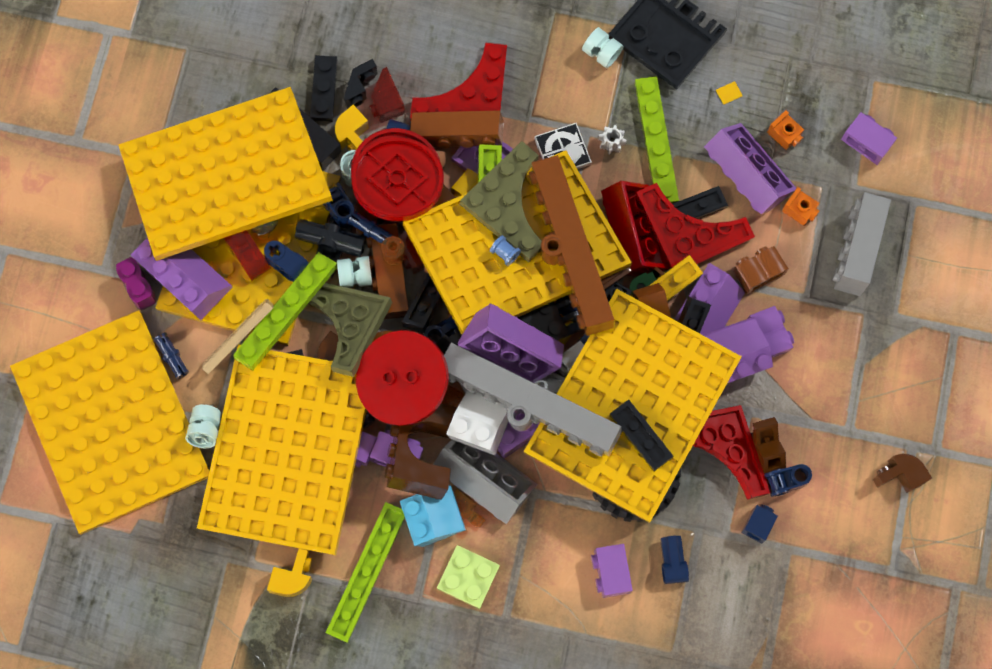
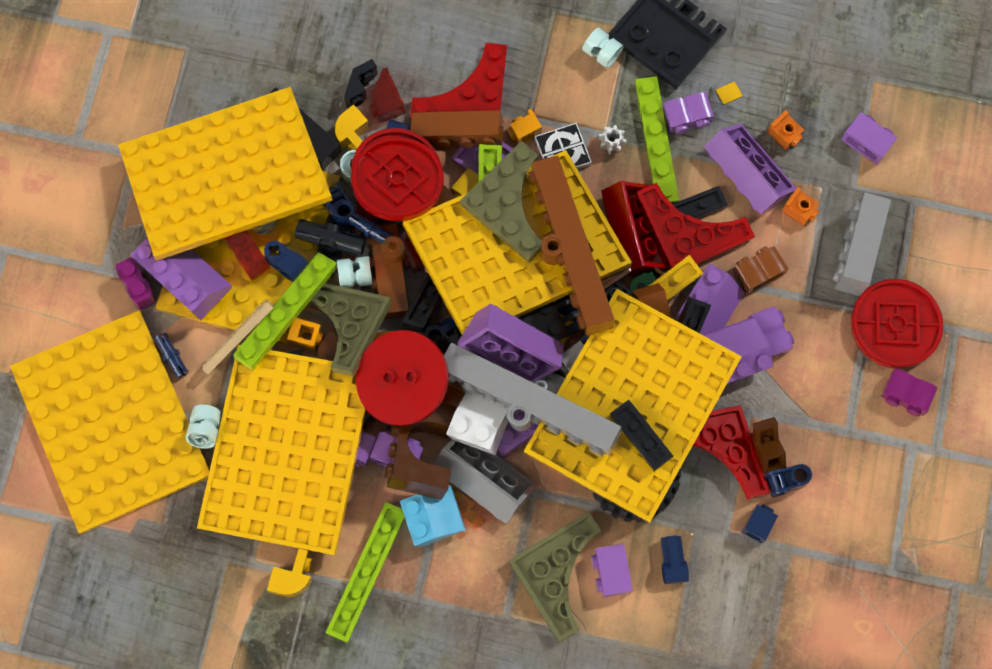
(299, 329): none -> light orange brick
(324, 88): black plate -> none
(468, 577): yellowish green plate -> none
(505, 250): medium blue bush -> none
(524, 128): none -> light orange brick
(547, 570): none -> olive plate
(574, 151): white sticker -> none
(688, 112): none -> medium lavender brick
(897, 323): none -> red plate
(907, 469): reddish brown brick -> none
(909, 392): none -> magenta brick

